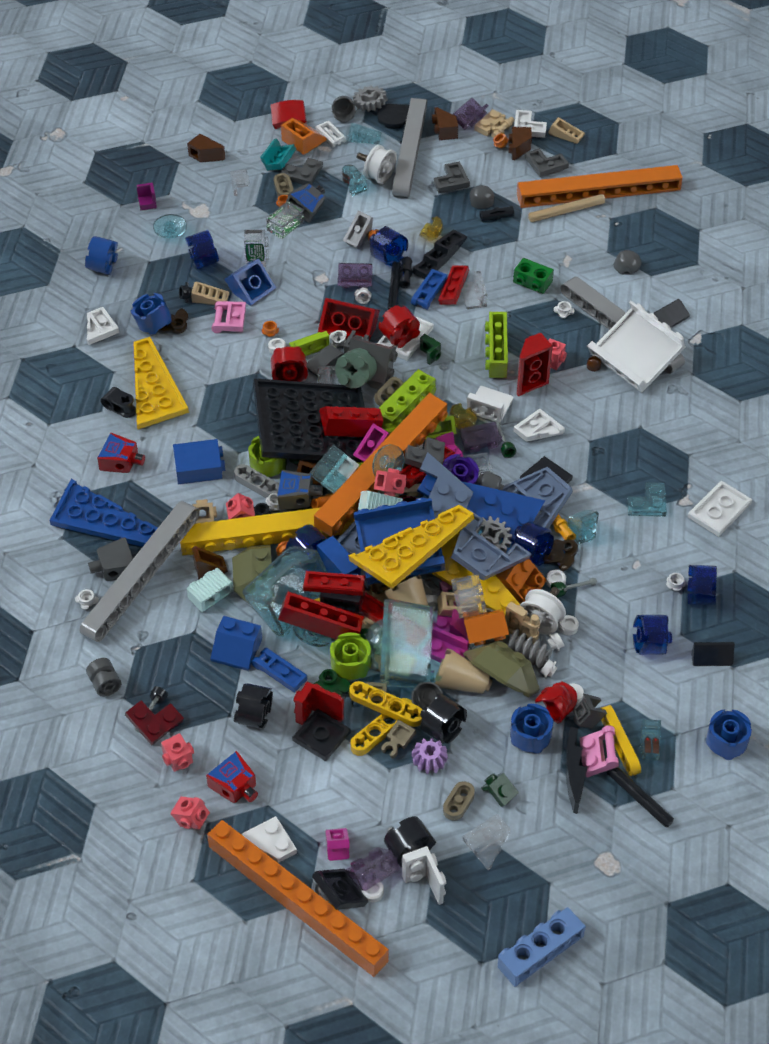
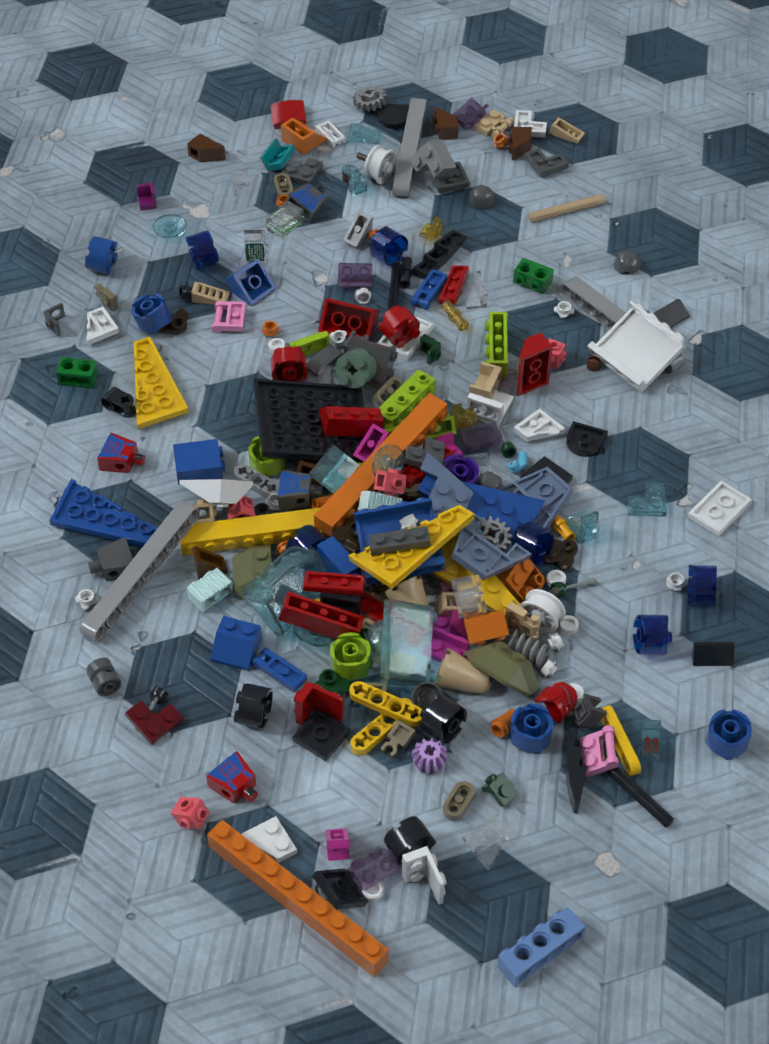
(50, 321): none -> dark grey bracket
(77, 372): none -> green brick
(107, 297): none -> dark tan plate
(177, 752): coral brick -> none
(218, 490): none -> white wedge
(343, 109): dark grey hair -> none
(347, 538): none -> dark brown plate
(399, 540): none -> dark grey plate
(408, 521): none -> white plate
(434, 158): none -> light grey brick
(455, 315): none -> clear yellow pin
(487, 380): none -> tan panel
(496, 213): black pin -> none
(501, 725): none -> orange cone
(519, 465): none -> medium azure arm
(585, 439): none -> black tile
(609, 184): orange brick -> none

